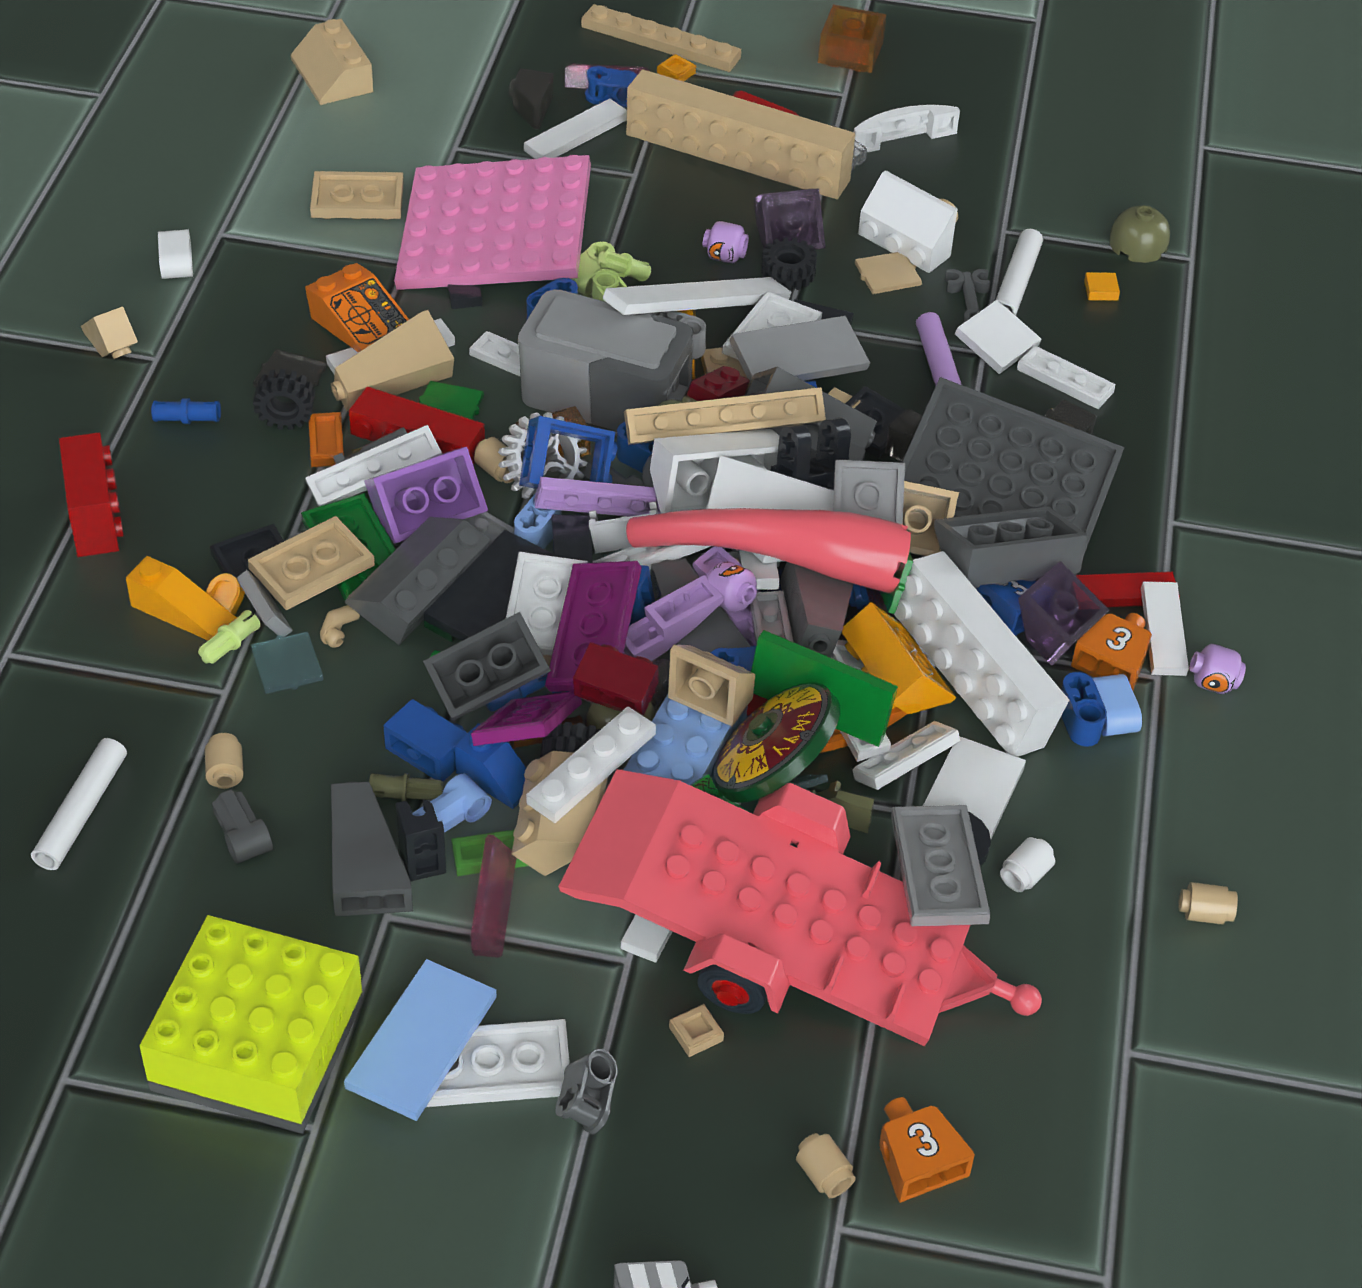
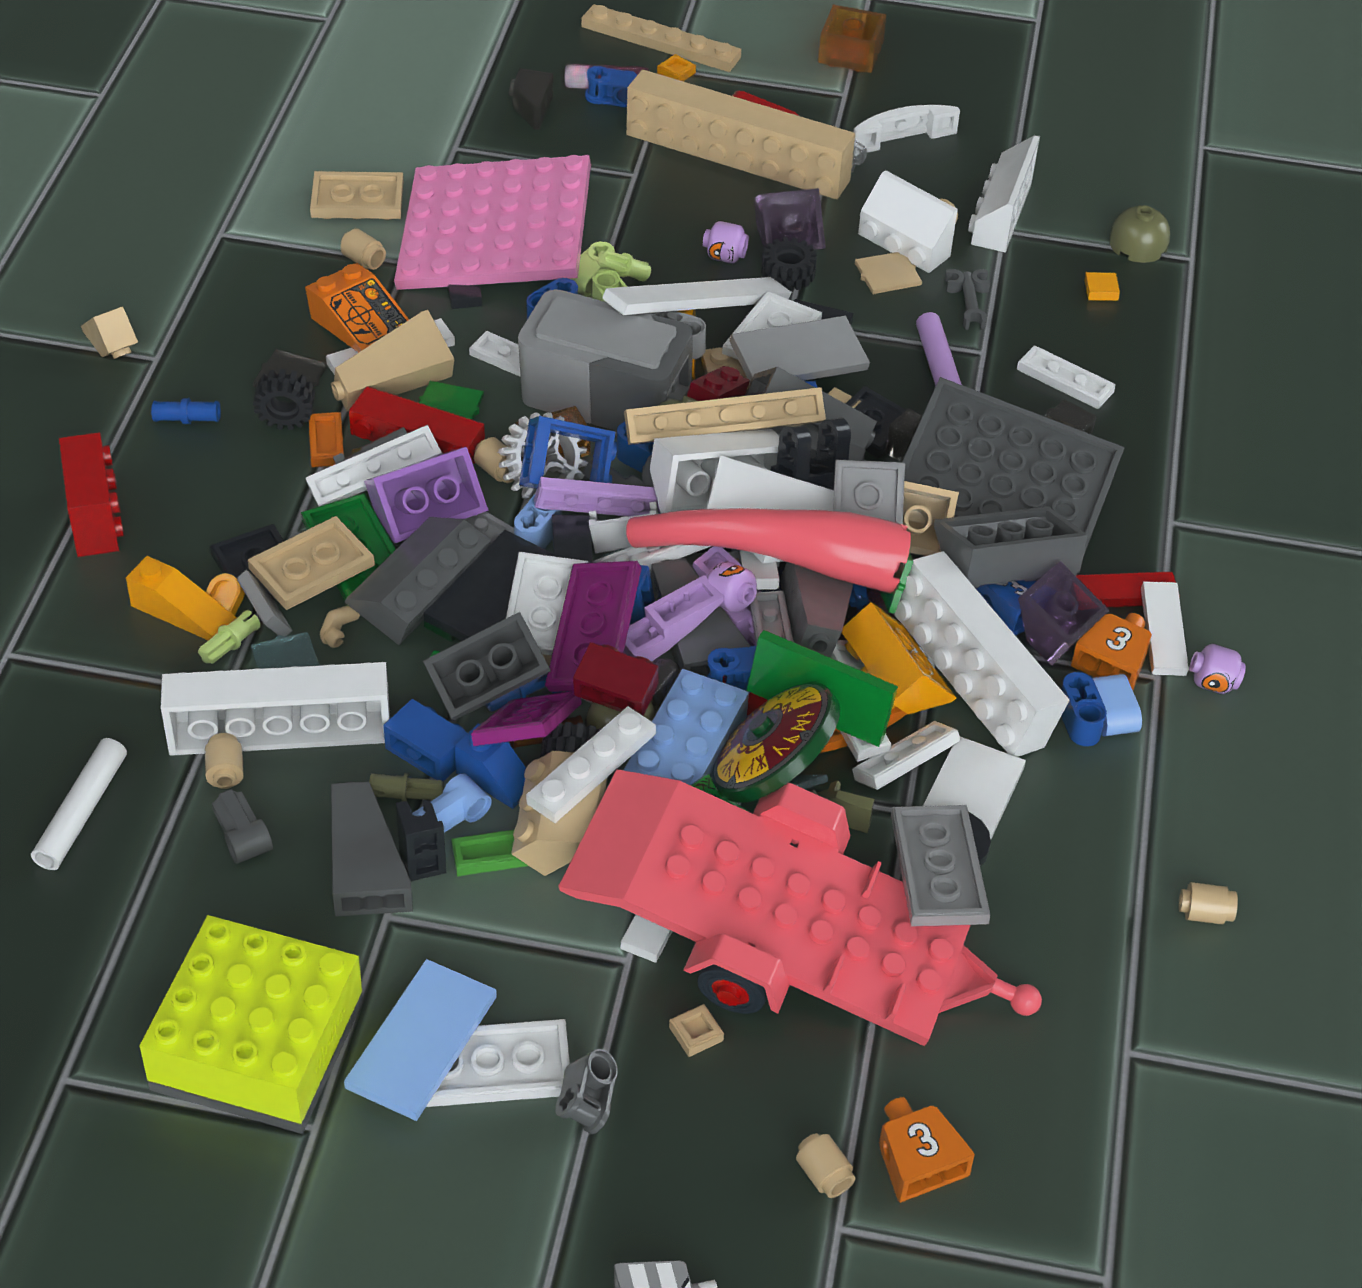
(175, 254): white beam -> none
(276, 707): none -> white brick
(333, 63): tan slope -> none
(363, 249): none -> tan brick
(493, 899): clear pink slope -> none
(576, 130): white tile -> none
(709, 683): tan slope -> none
(997, 336): white tile -> none
(1004, 196): none -> white slope
(1020, 269): white piece -> none
(1027, 864): white brick -> none

